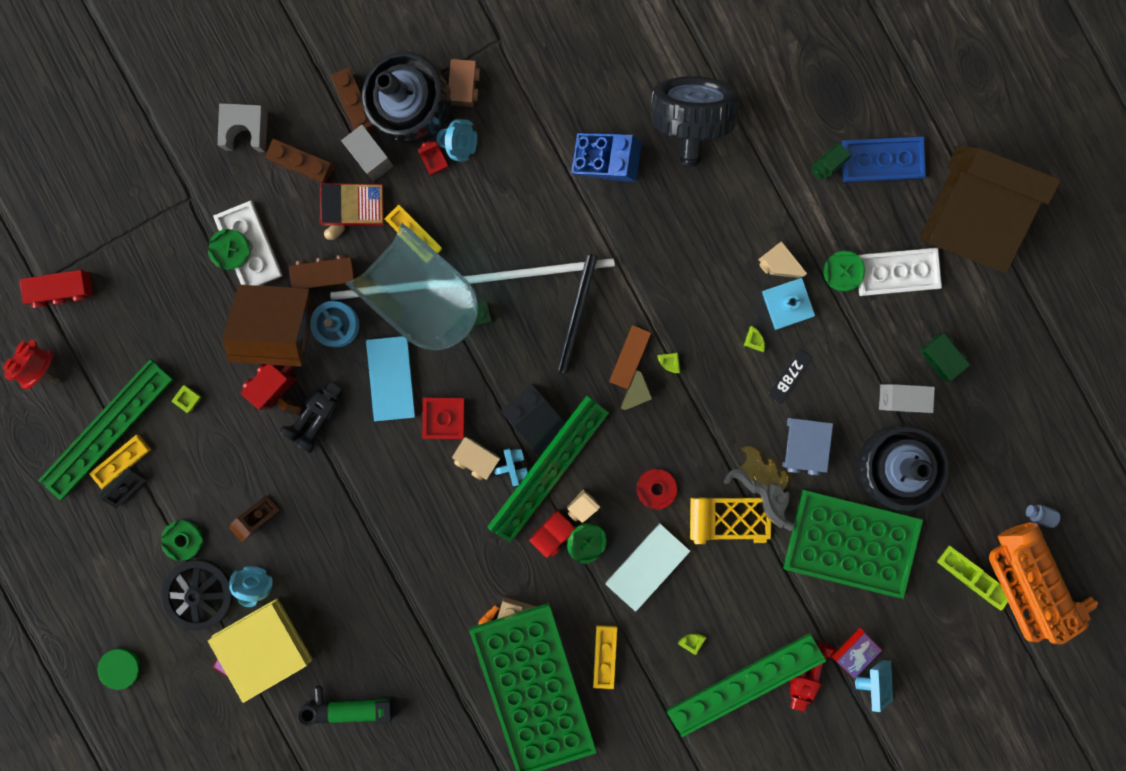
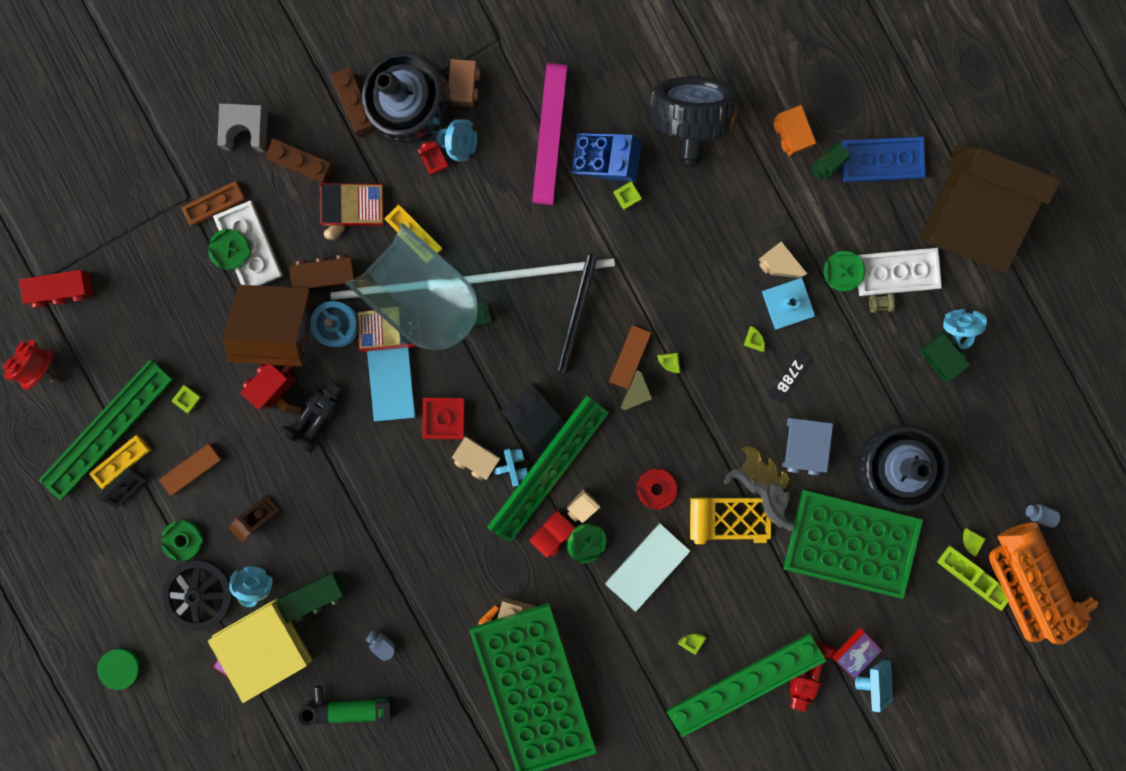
(190, 469): none -> dark orange tile
(213, 203): none -> dark orange tile
(311, 597): none -> dark green brick
(367, 153): light grey piece -> none
(378, 334): none -> tile
(381, 645): none -> sand blue arm
(549, 133): none -> dark pink beam
(605, 656): yellow plate -> none
(627, 195): none -> lime plate
(794, 131): none -> orange brick
(881, 303): none -> olive bush
(906, 398): light grey piece -> none
(964, 325): none -> medium azure tile
(972, 542): none -> lime tile

